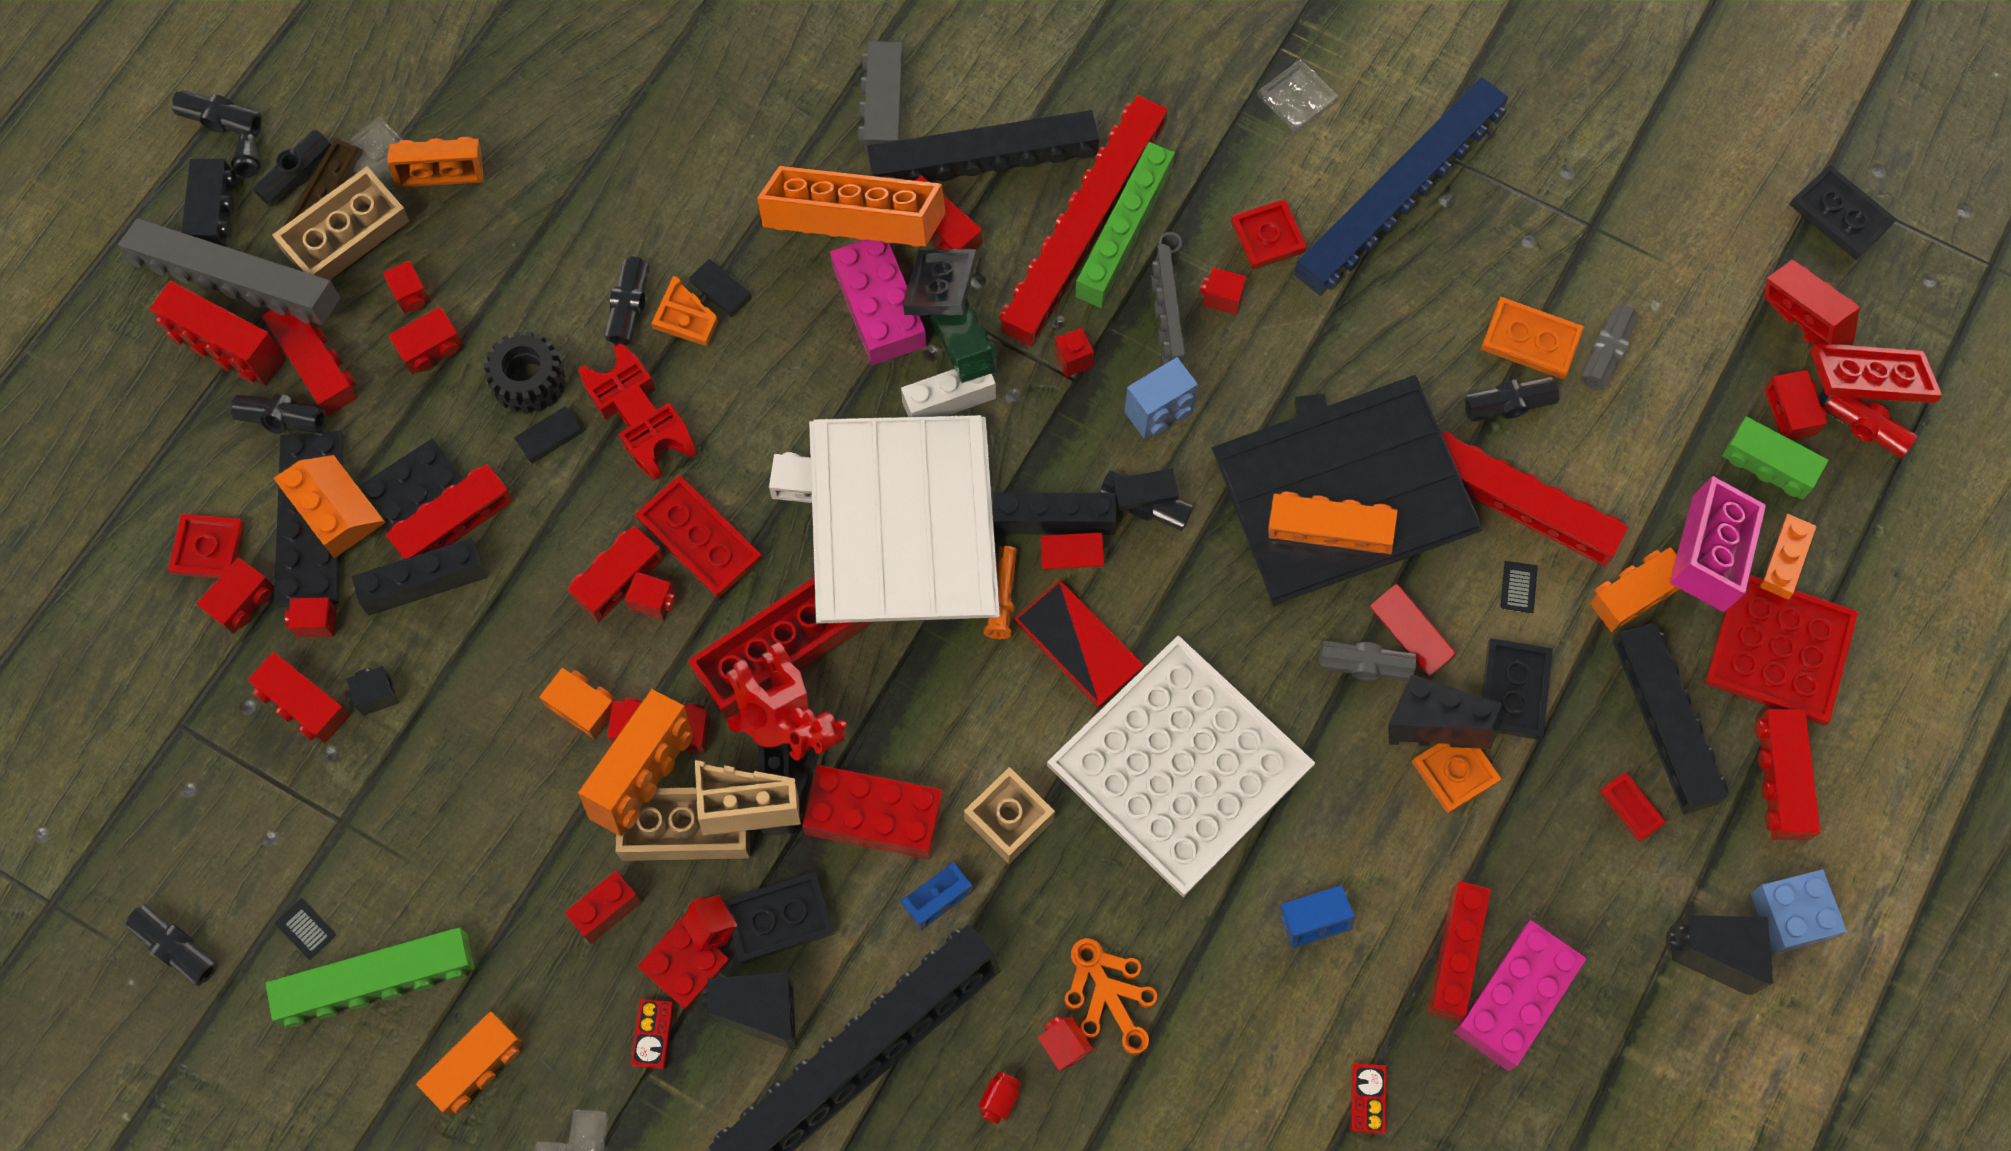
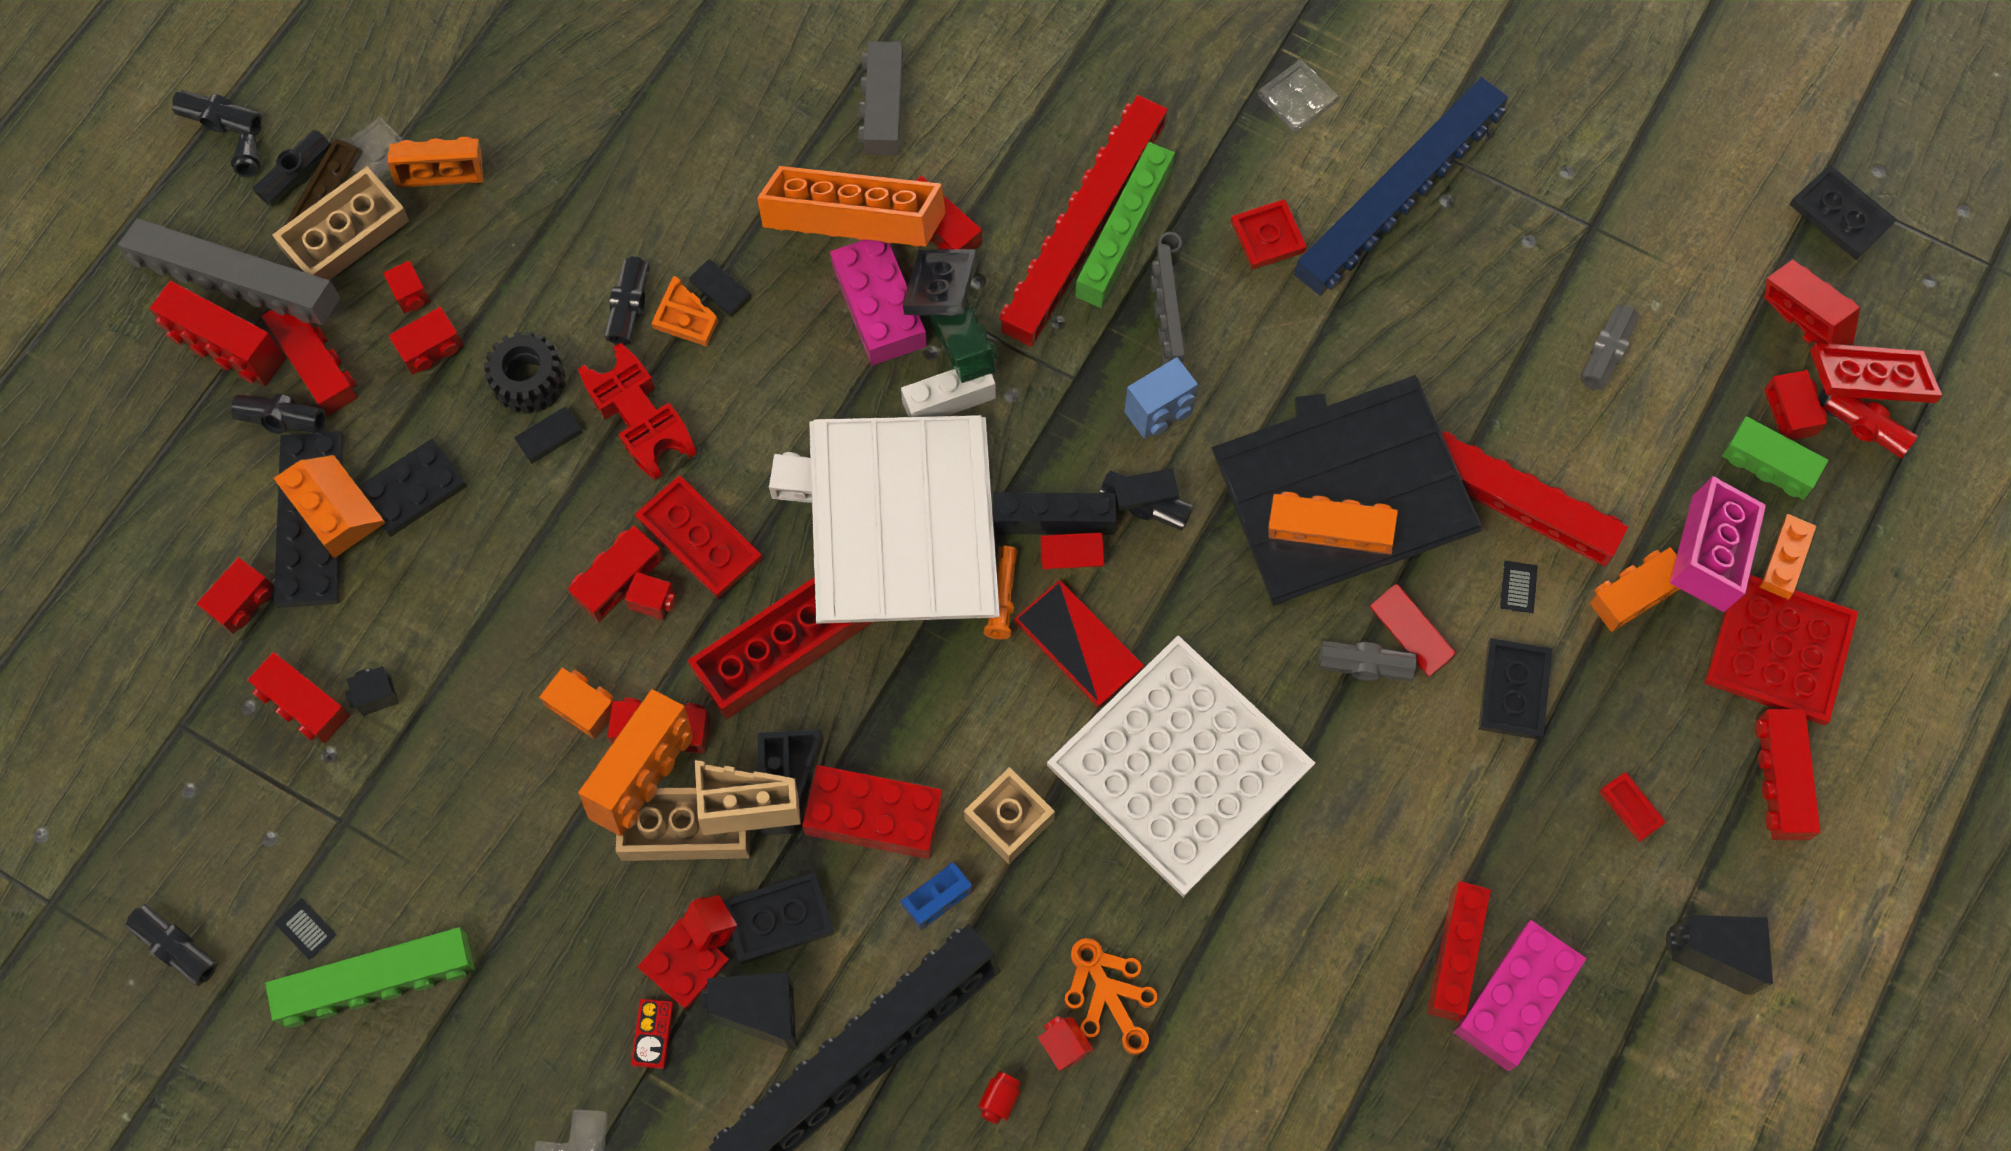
(205, 545): red plate -> none
(209, 200): black brick -> none
(311, 617): red brick -> none
(419, 577): black brick -> none
(451, 514): red brick -> none
(470, 1064): orange brick -> none
(603, 907): red brick -> none
(783, 711): red animal -> none
(987, 148): black brick -> none
(1074, 352): red brick -> none
(1222, 290): red brick -> none
(1317, 916): blue hinge -> none
(1368, 1098): tile -> none
(1444, 716): black wedge -> none
(1455, 774): orange plate -> none
(1511, 399): black piece -> none
(1532, 338): orange tile -> none
(1670, 718): black brick -> none
(1799, 911): medium blue brick -> none

